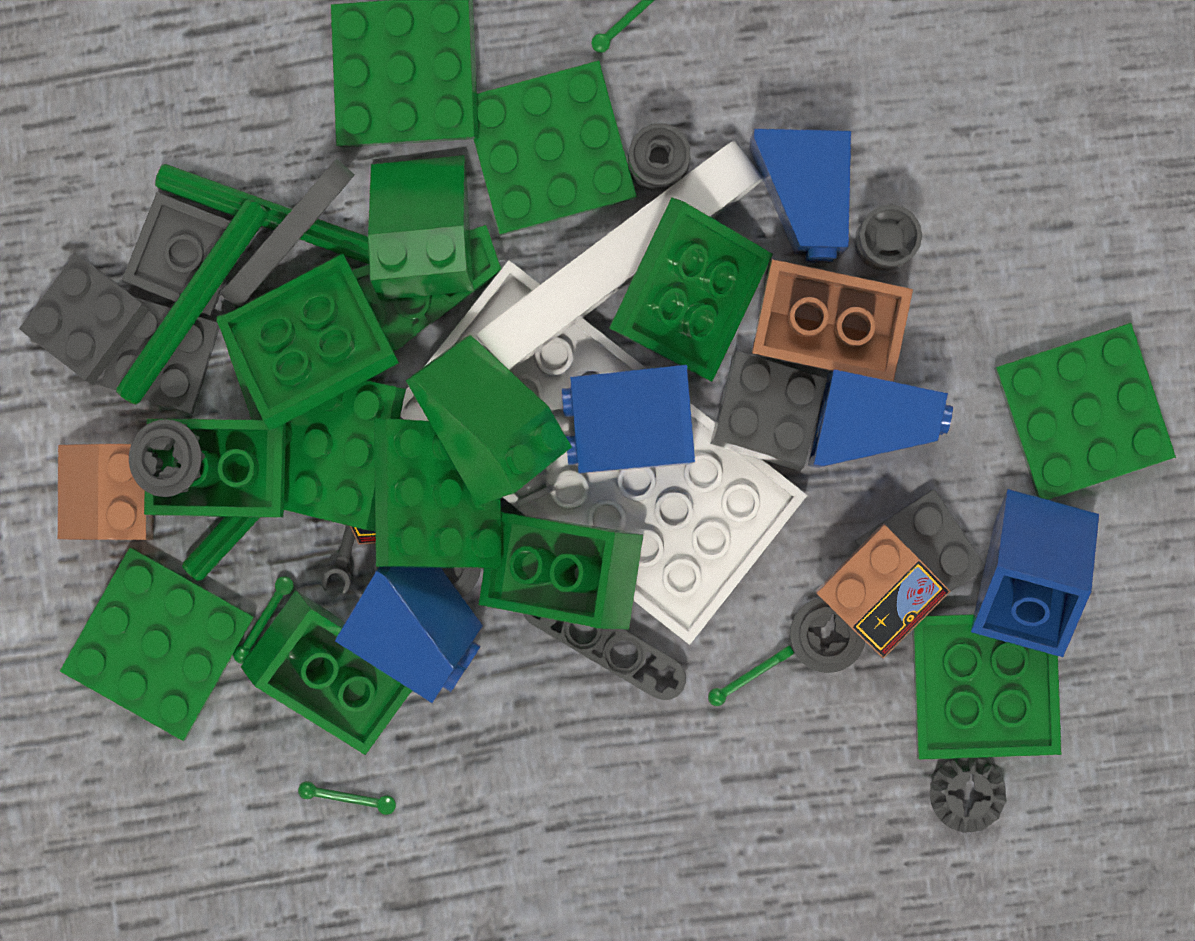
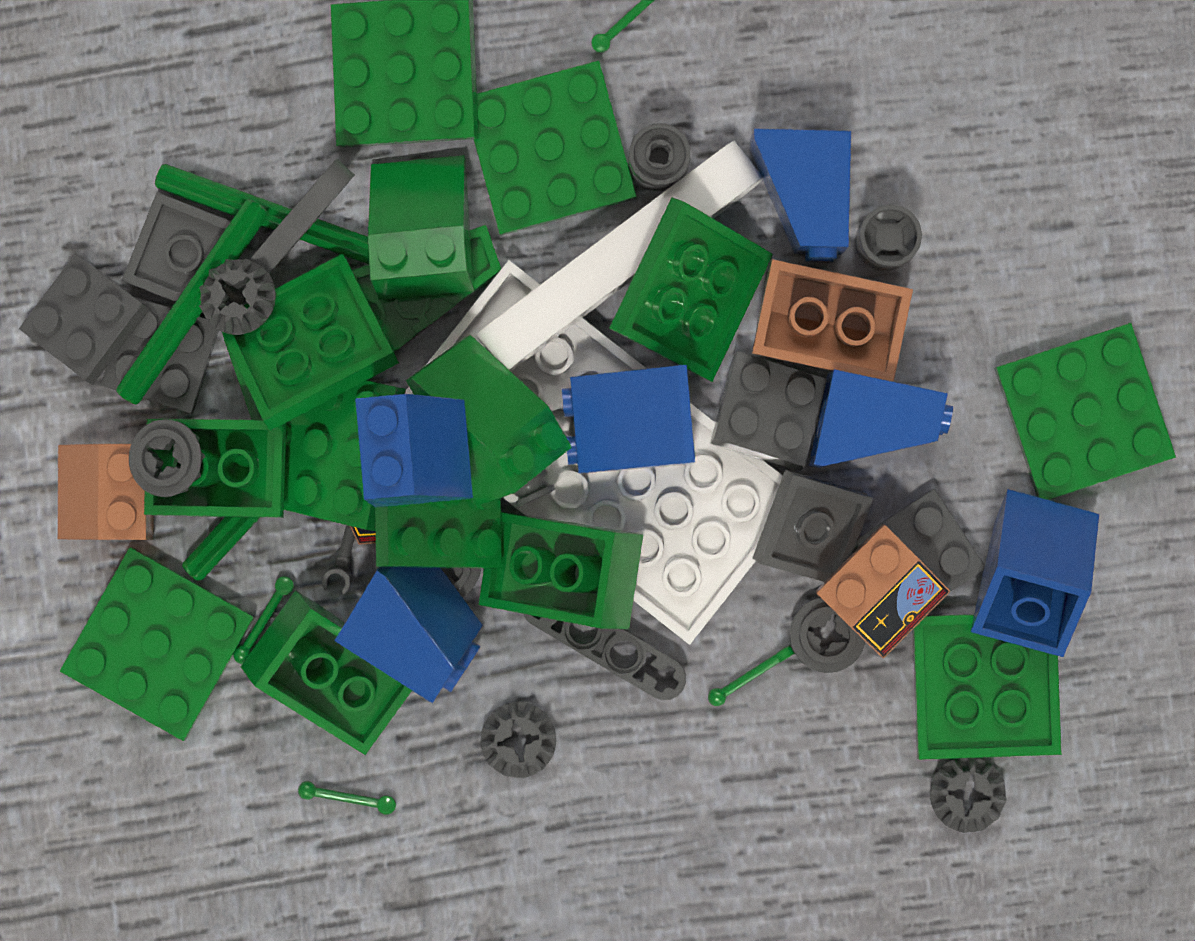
(258, 293): none -> dark grey gear
(413, 449): none -> blue slope
(533, 722): none -> dark grey gear
(811, 526): none -> dark grey plate

